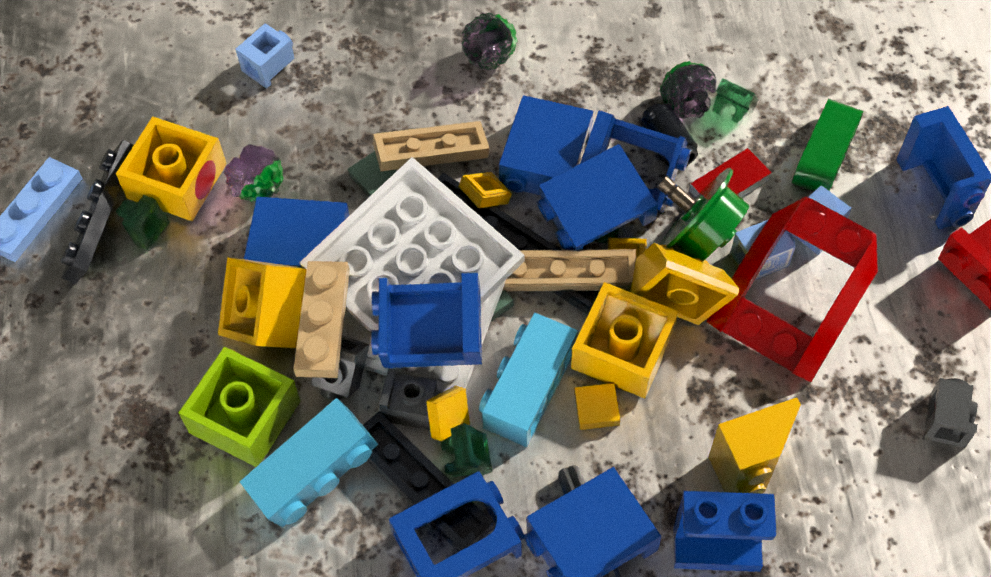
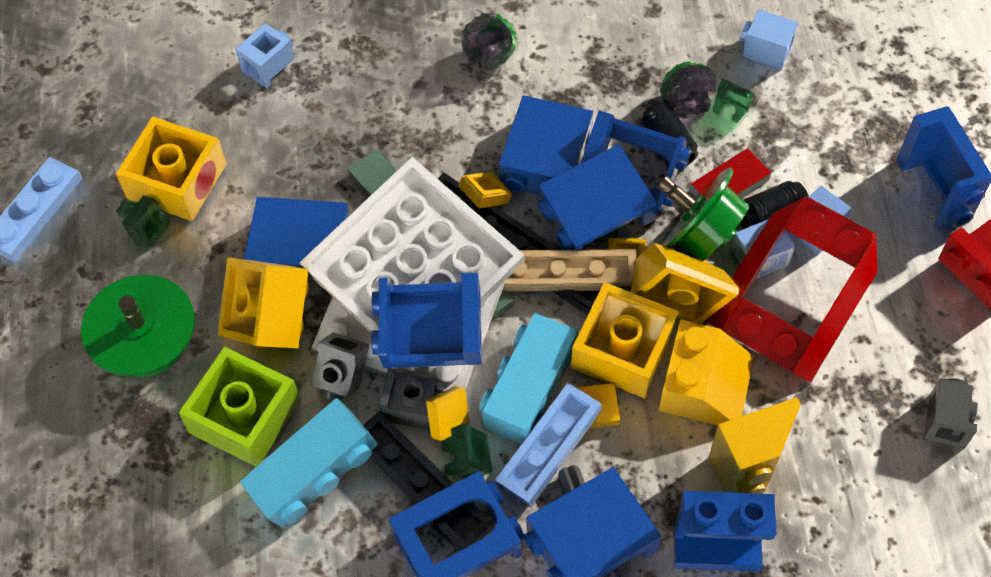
(92, 222): black plate -> none
(138, 326): none -> green piece
(254, 173): clear purple piece -> none
(322, 319): tan plate -> none
(431, 145): tan plate -> none
(549, 445): none -> light blue plate
(706, 375): none -> yellow slope
(768, 39): none -> light blue brick
(770, 201): none -> black head
(827, 146): green beam -> none

